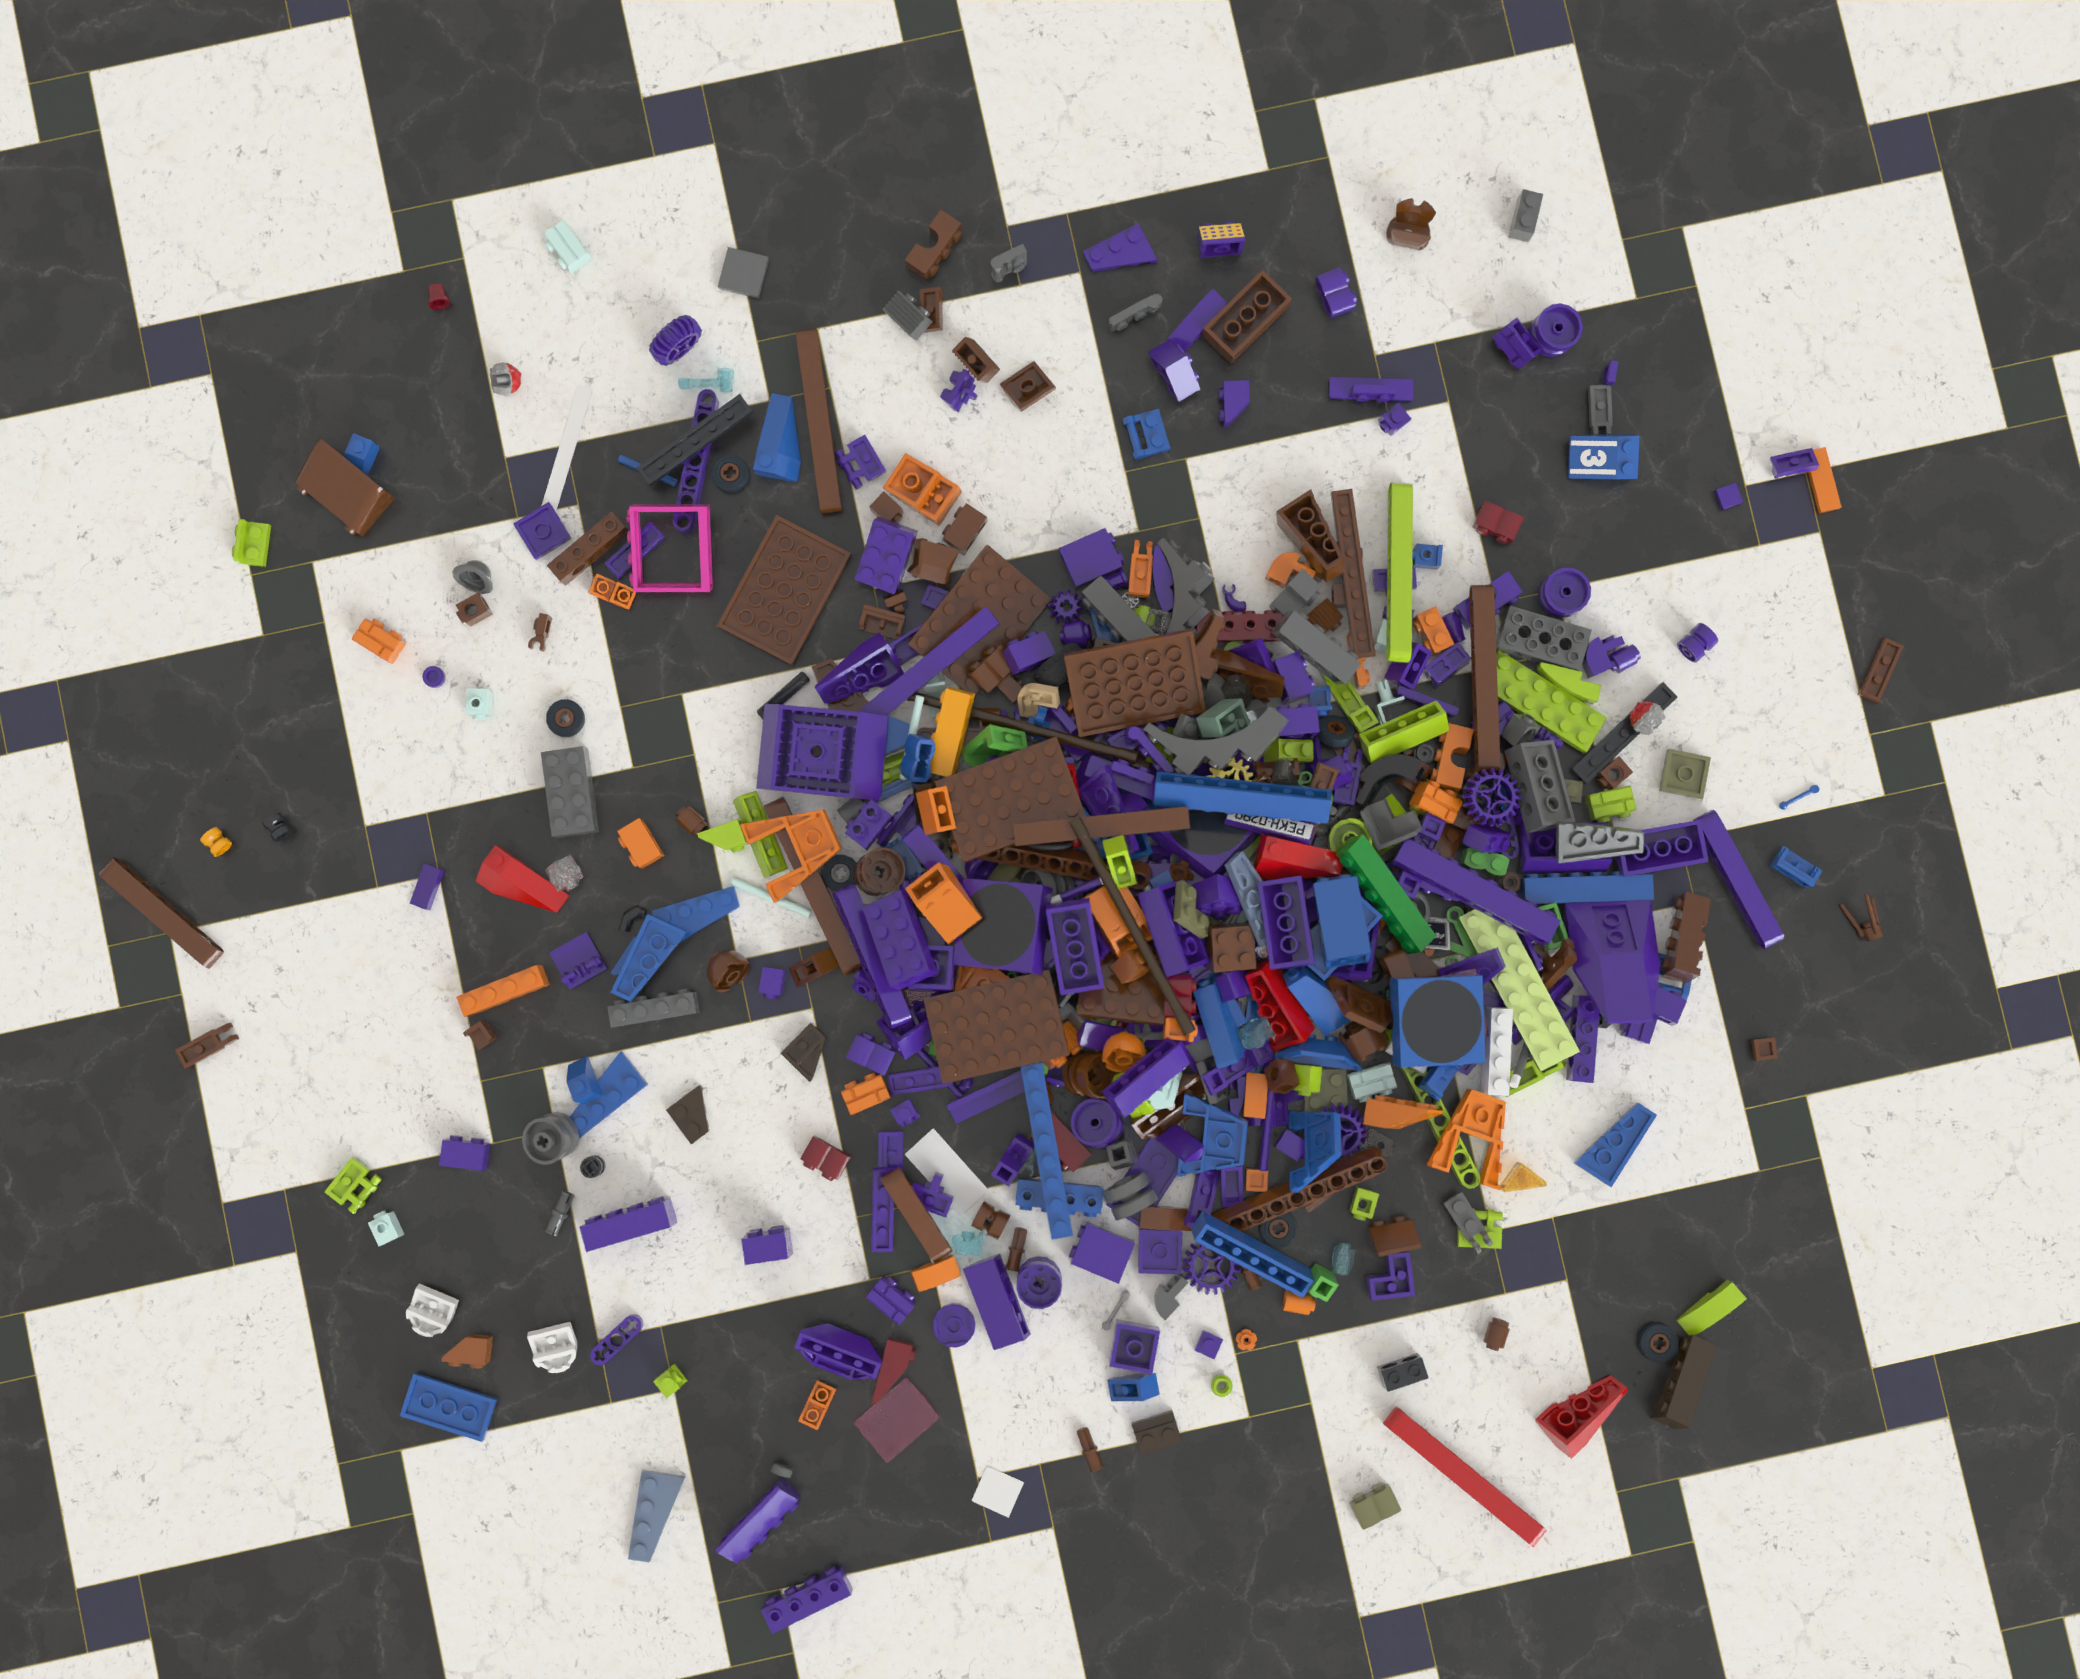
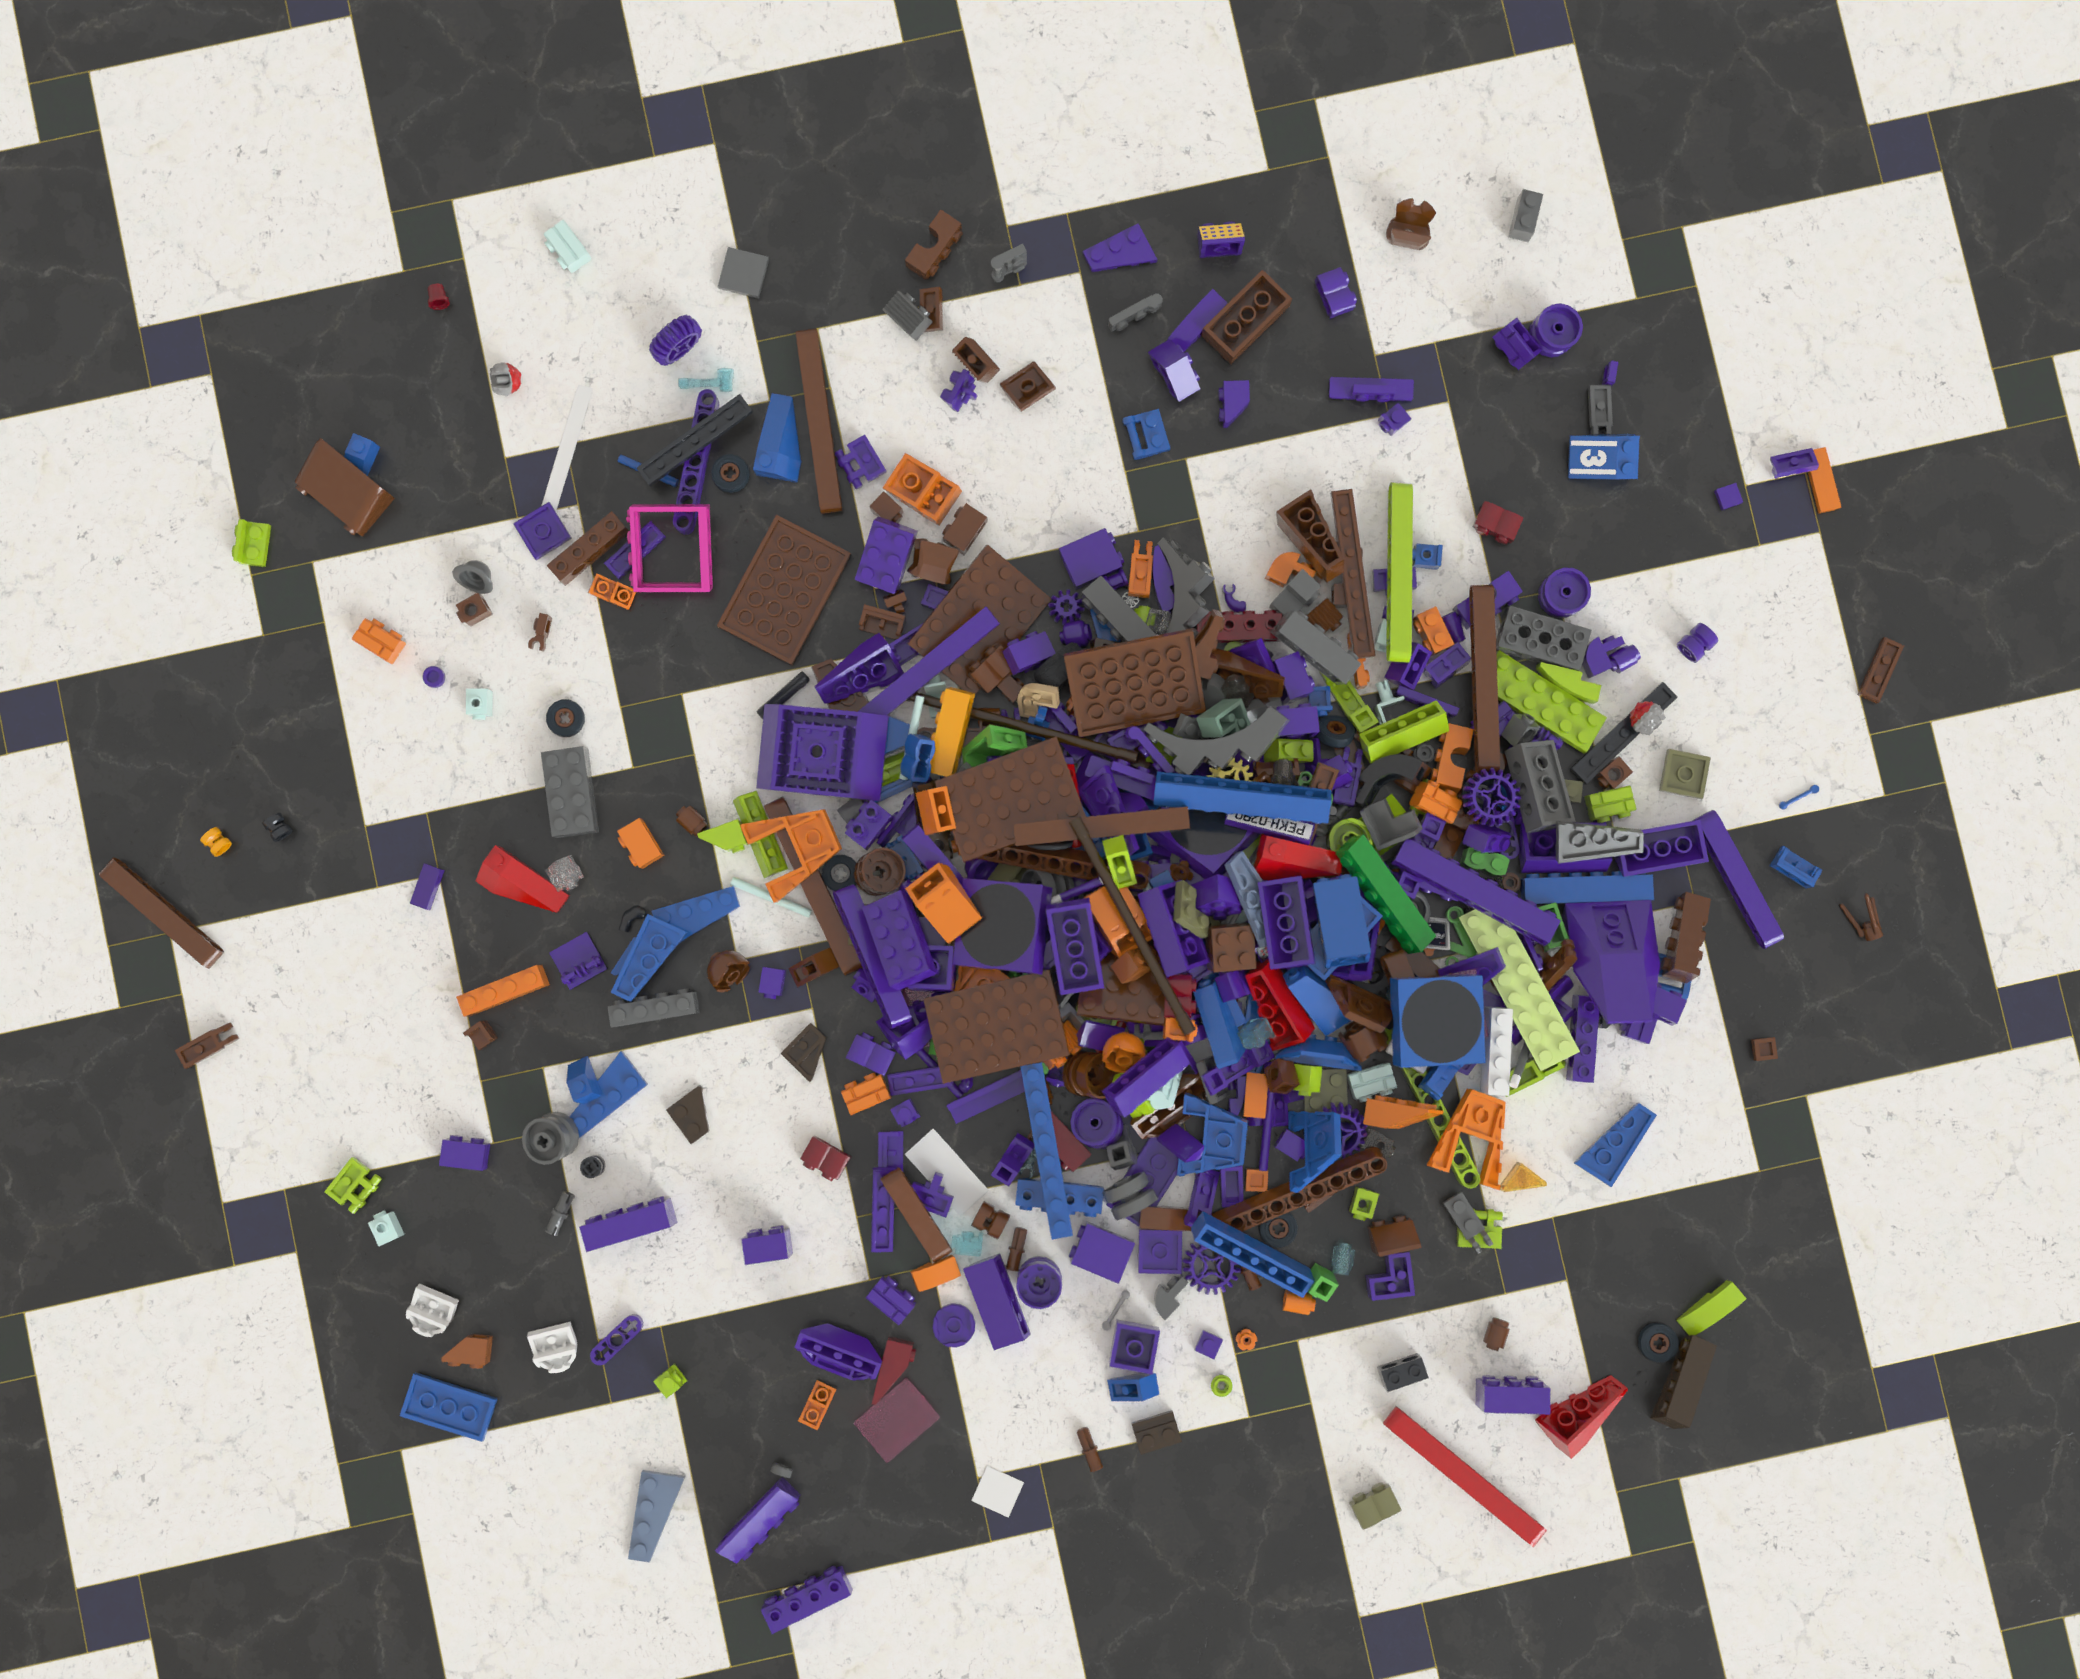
(1512, 1395): none -> dark purple brick

